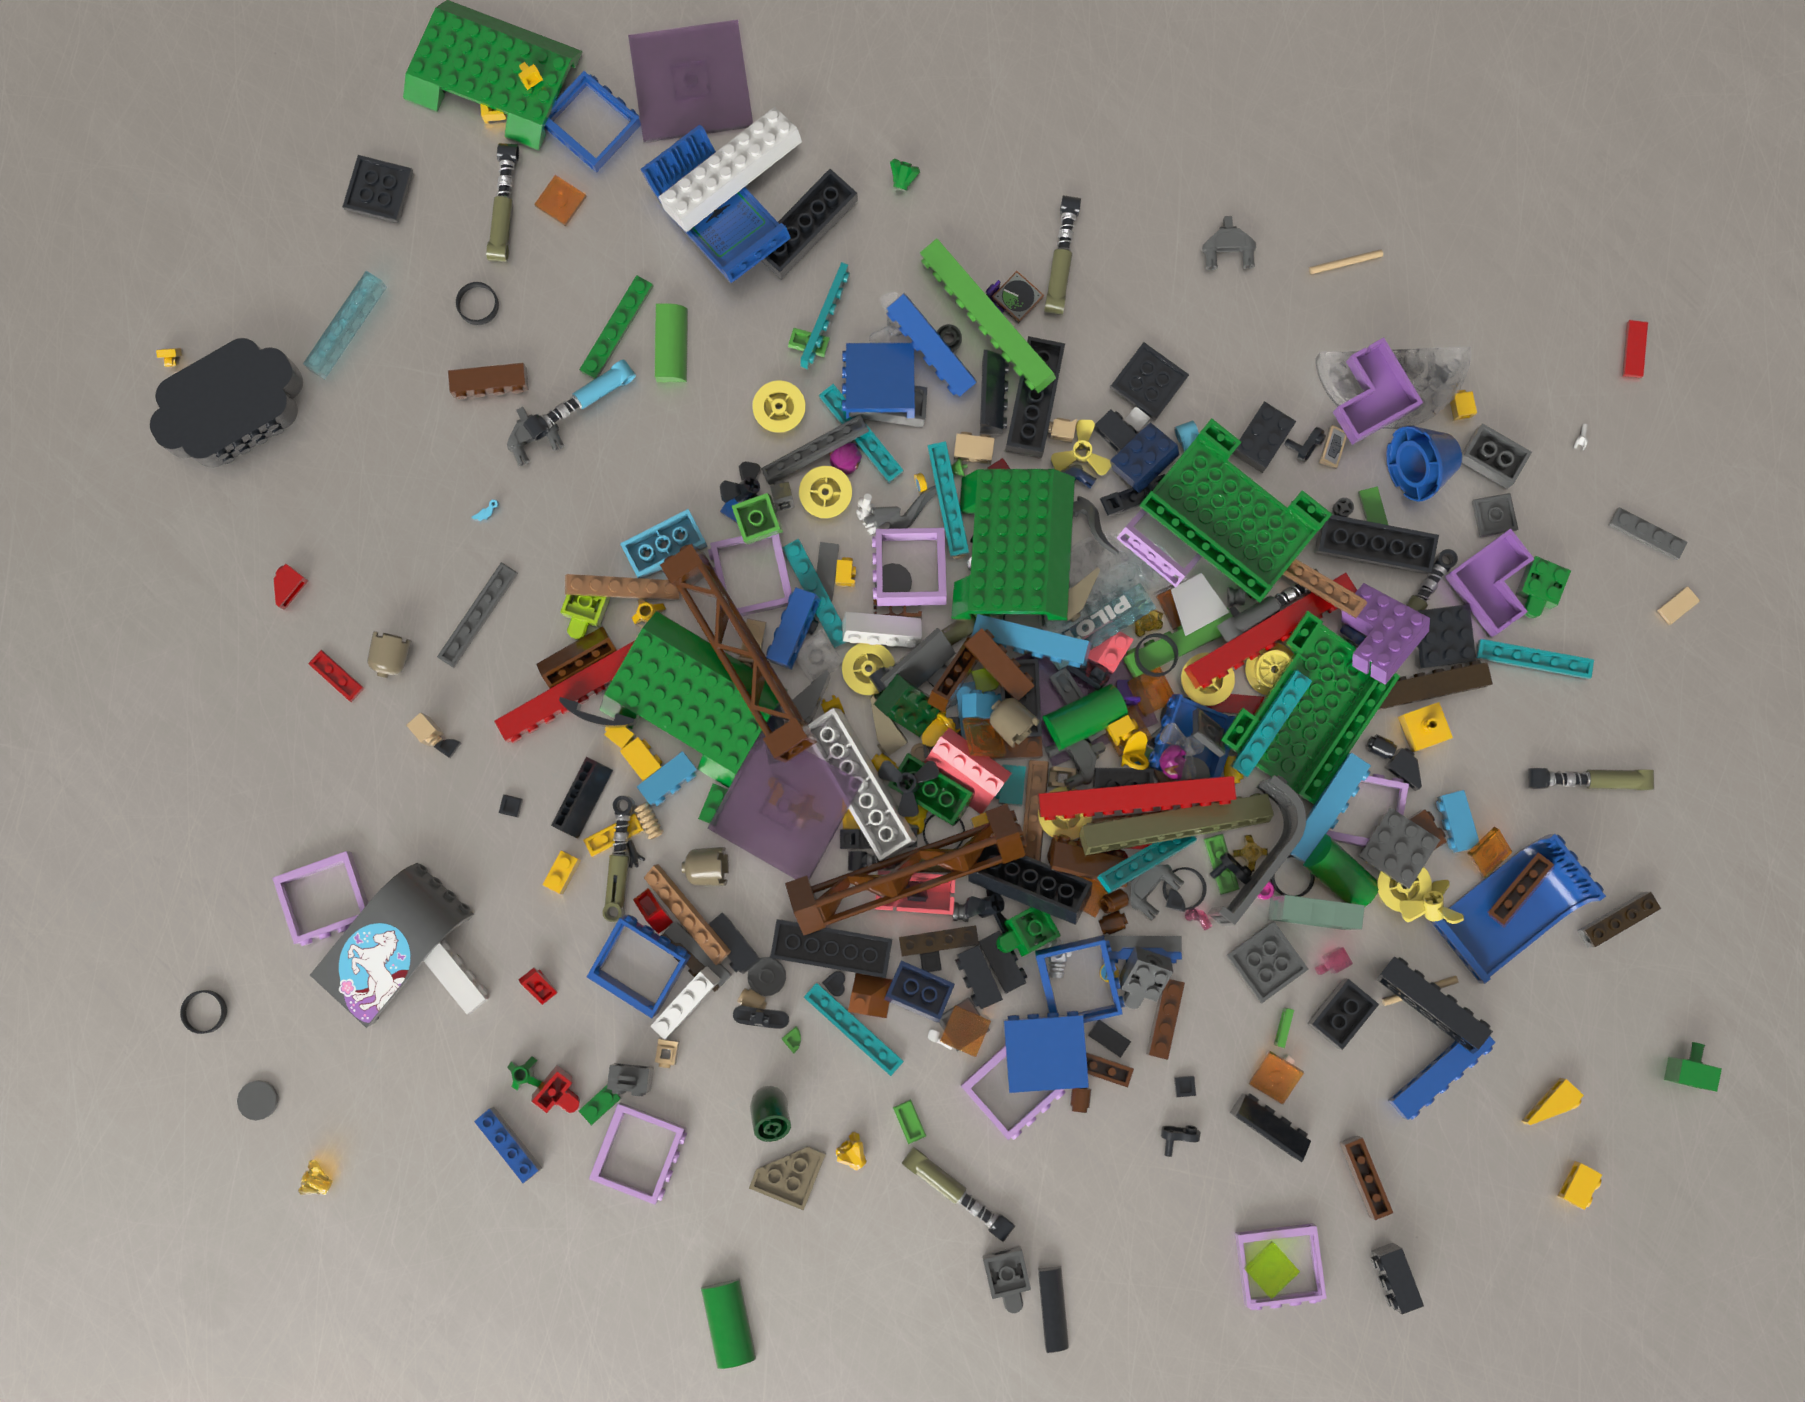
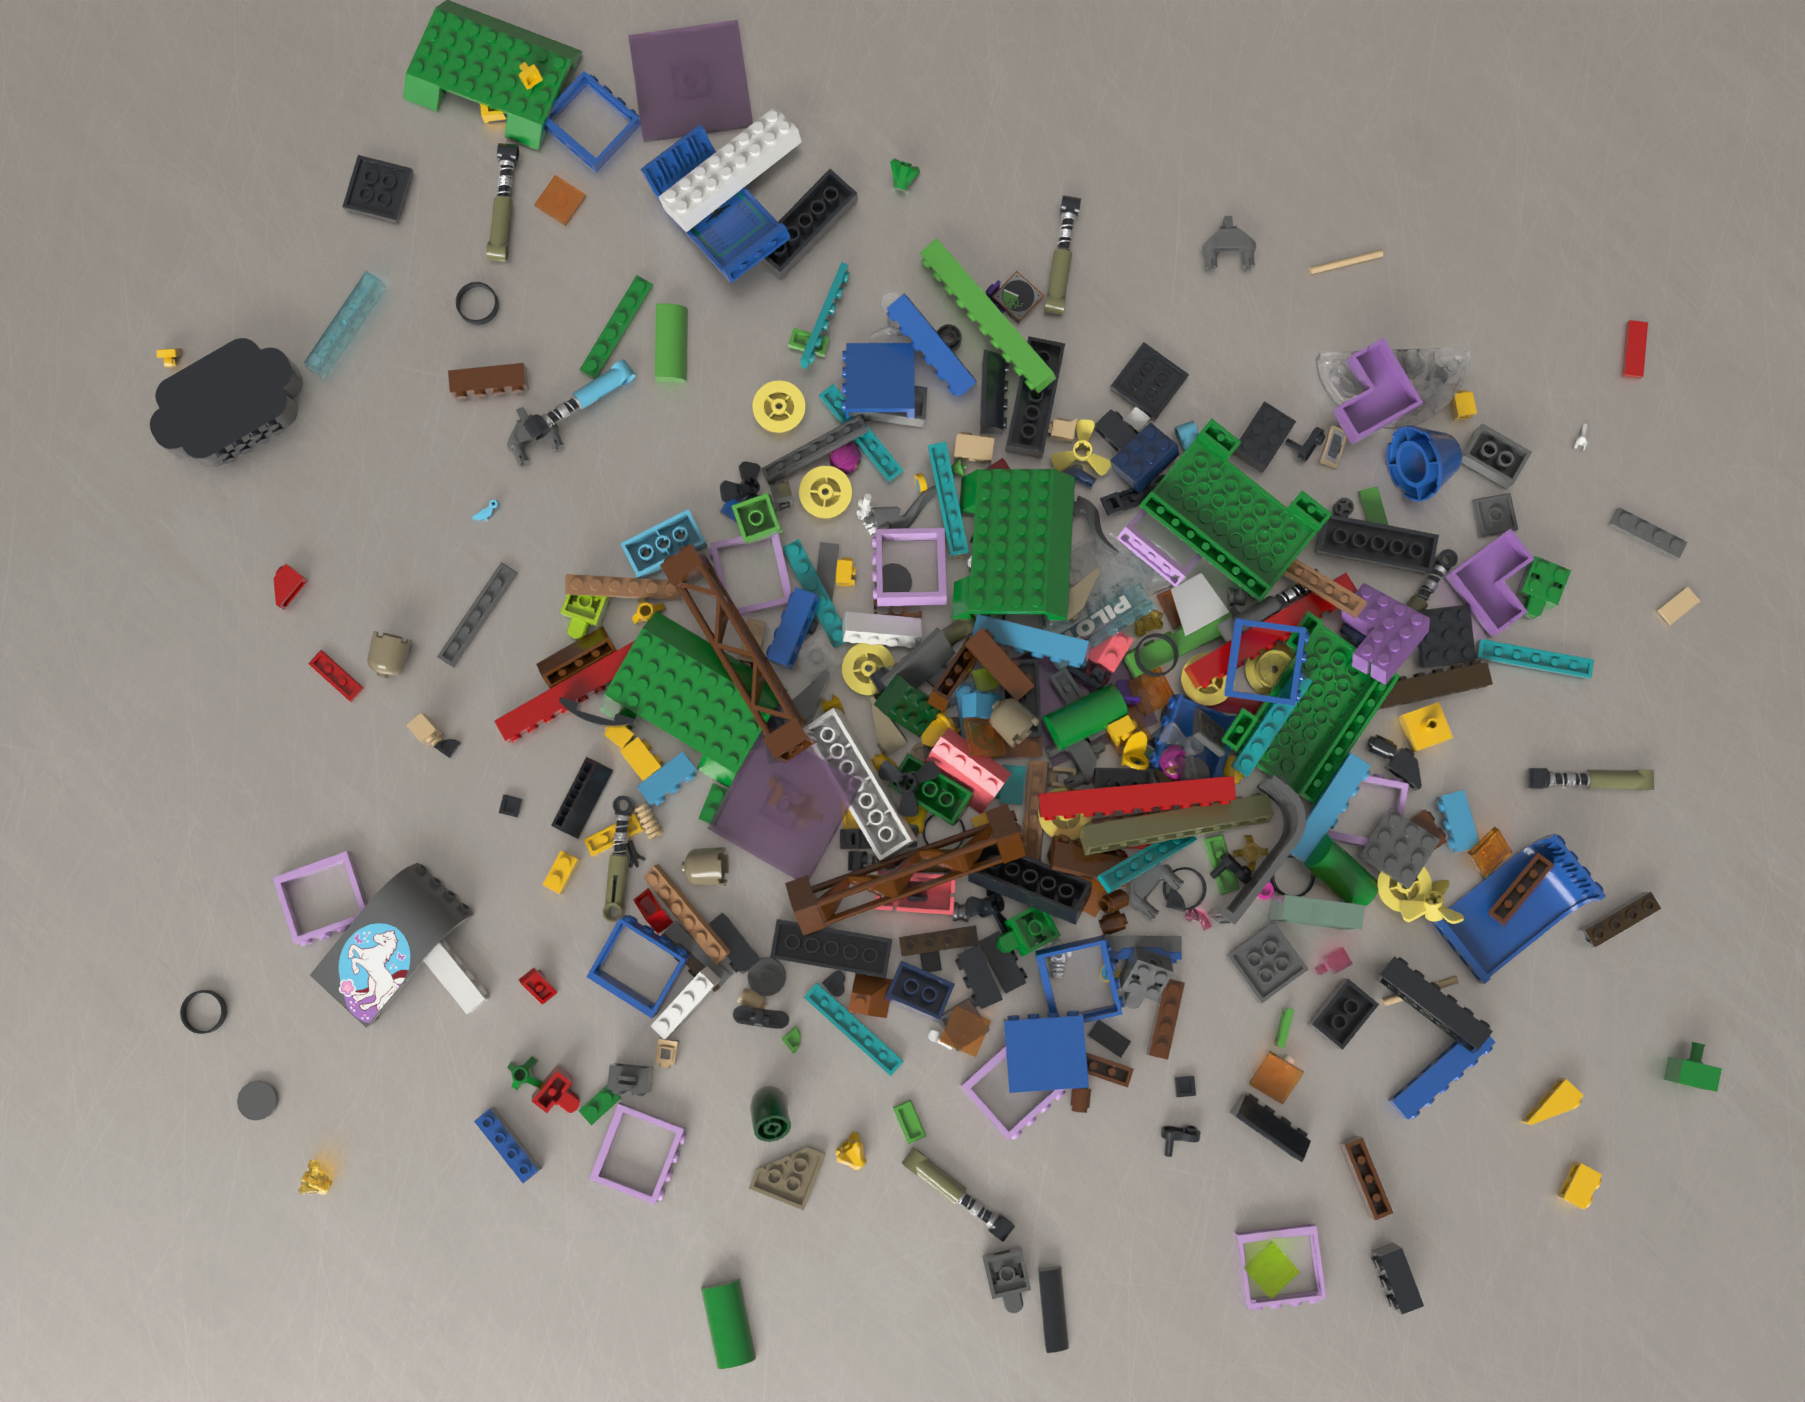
(1297, 673): none -> blue window

